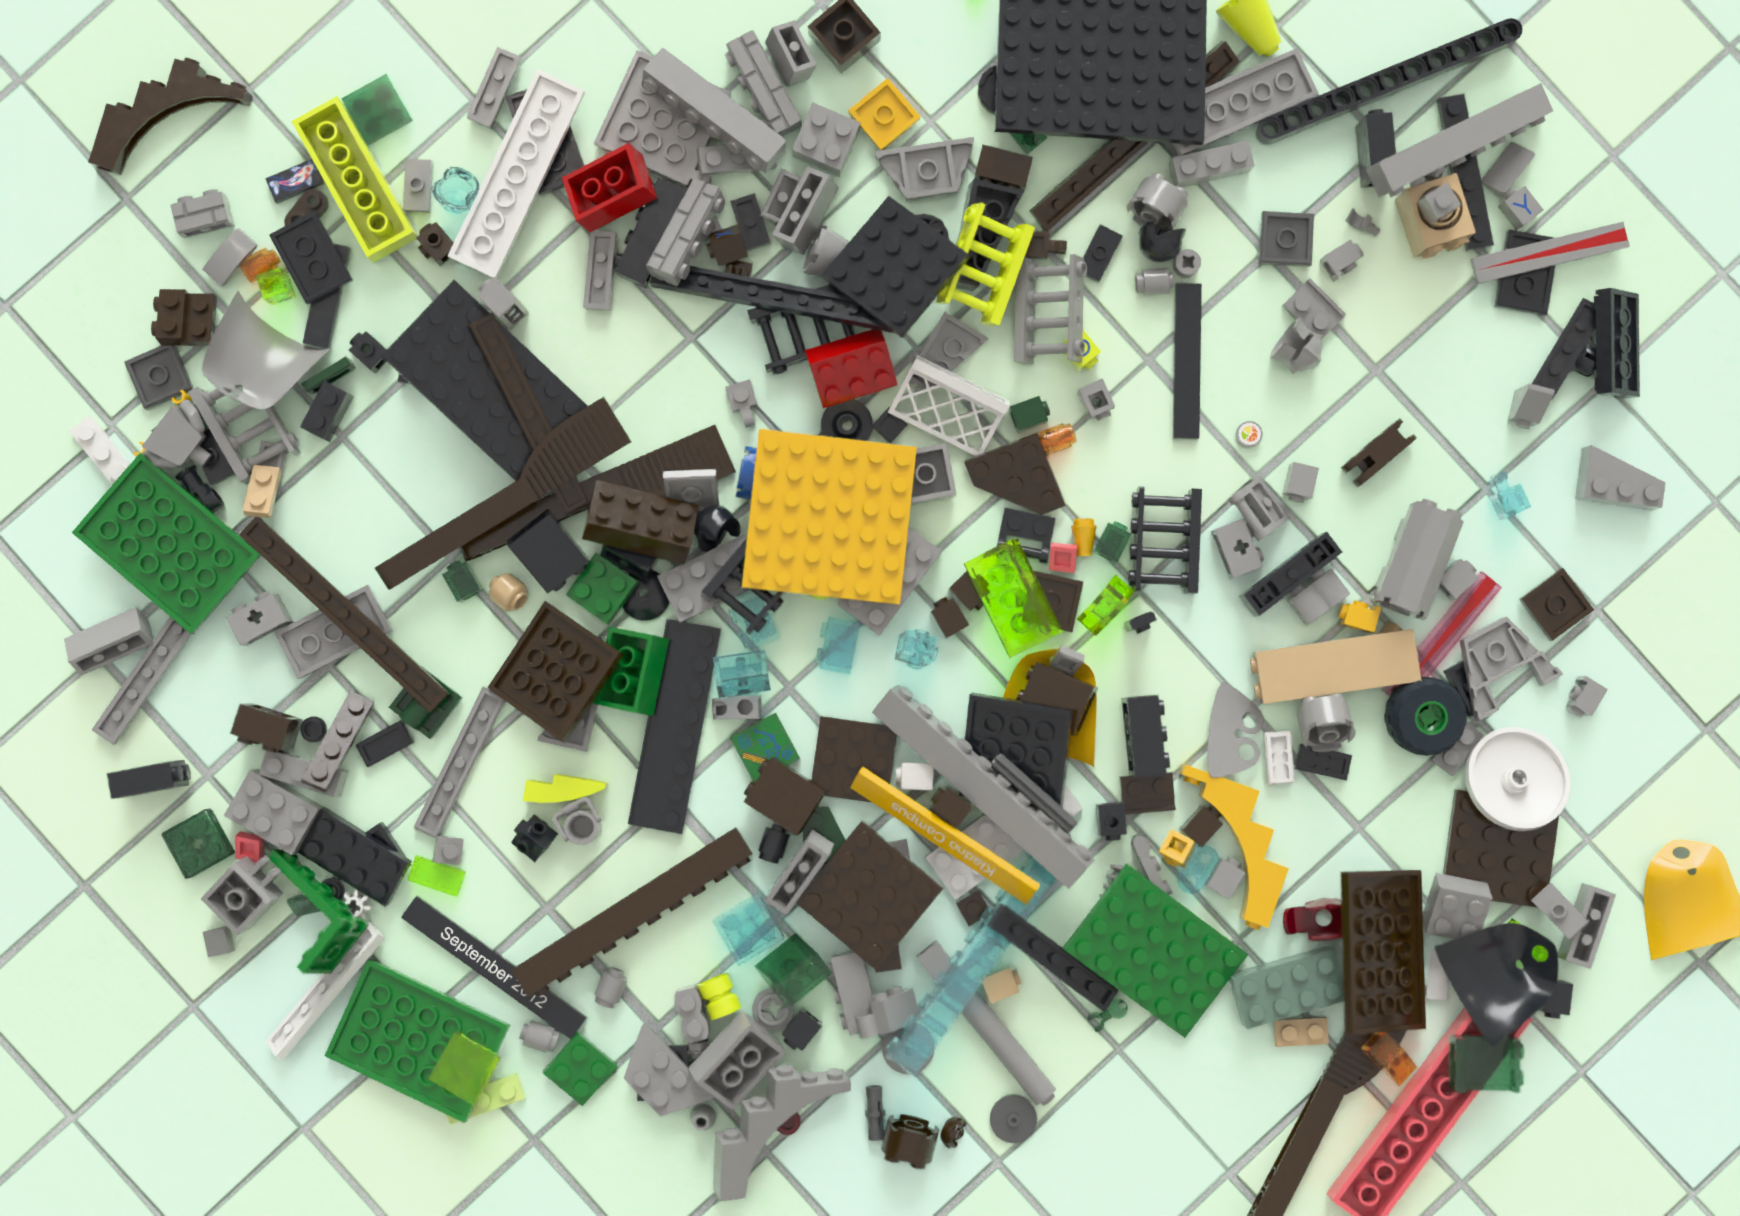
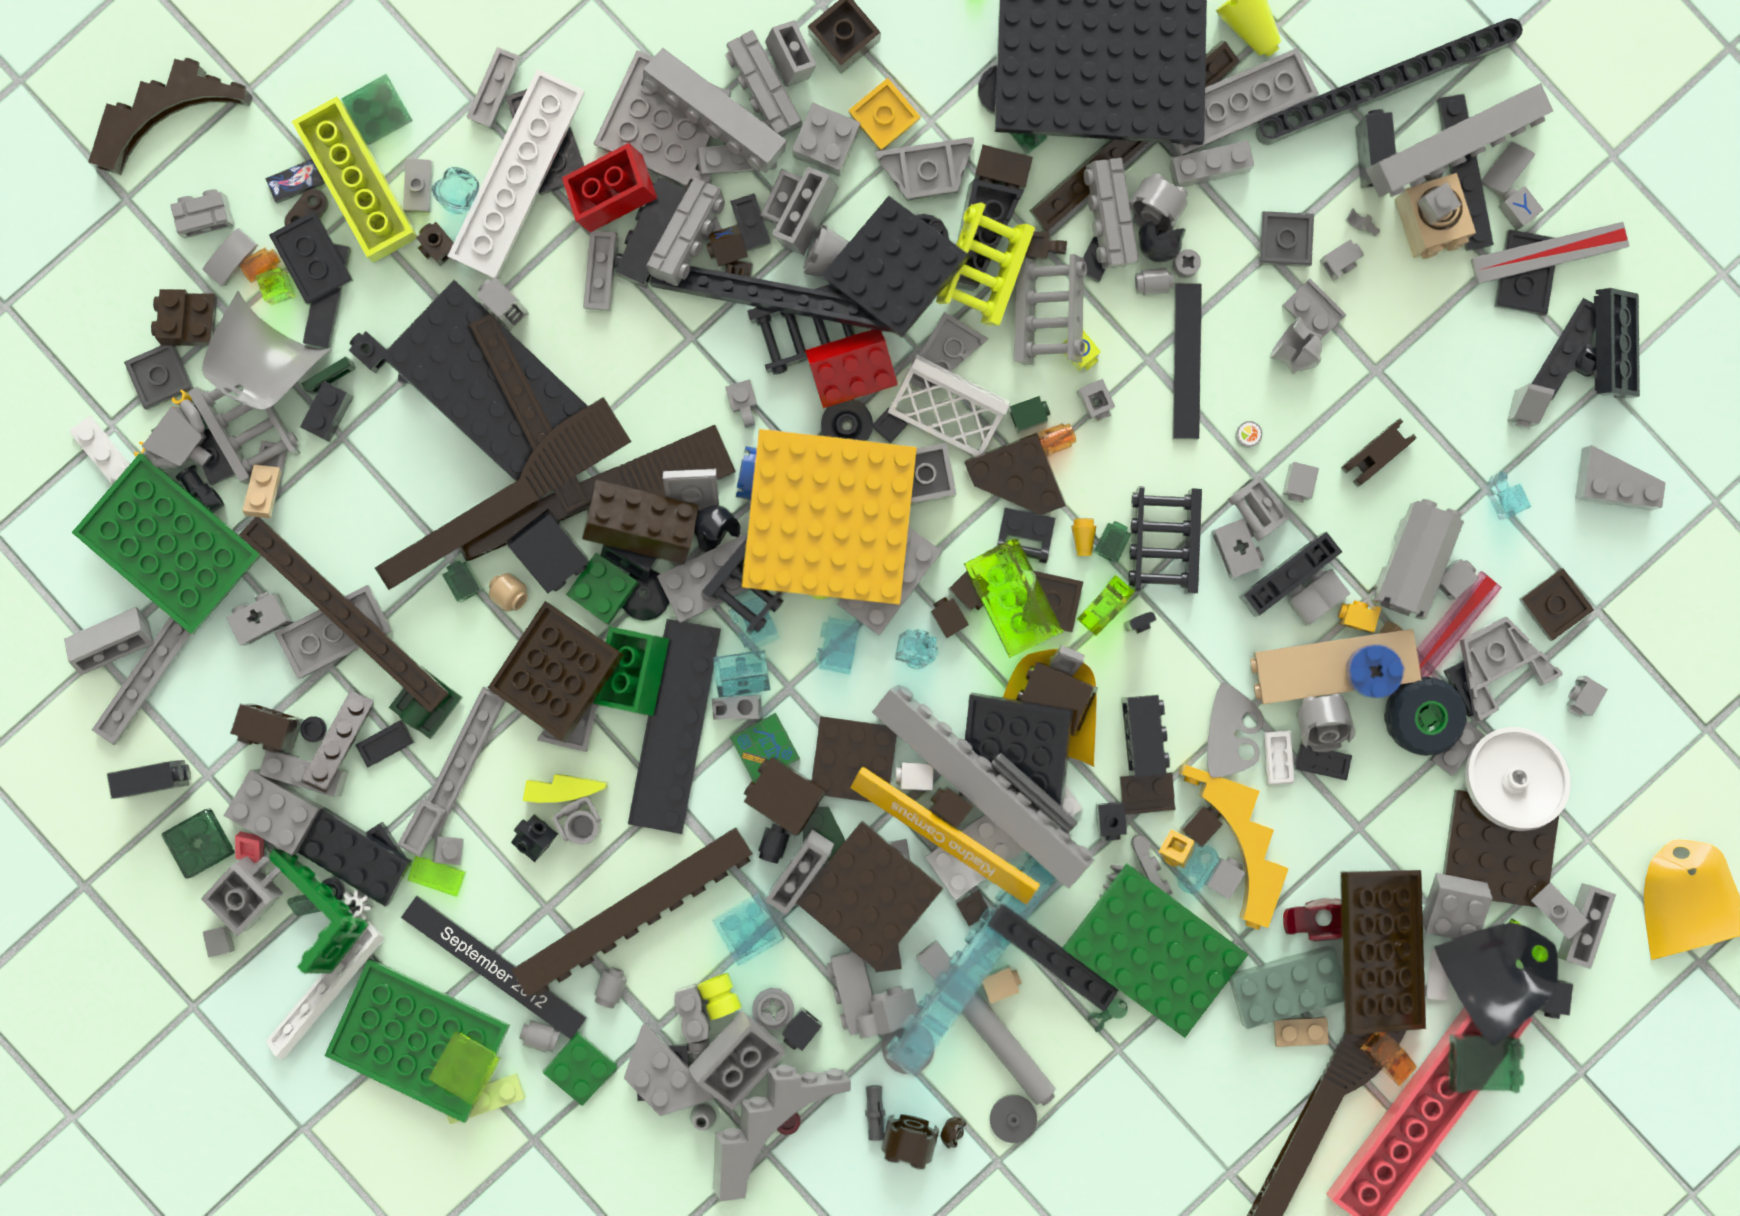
(421, 827): none -> light grey tile
(793, 970): clear green slope -> none
(1063, 557): coral plate -> none
(1111, 213): none -> light grey brick
(1390, 671): none -> blue brick

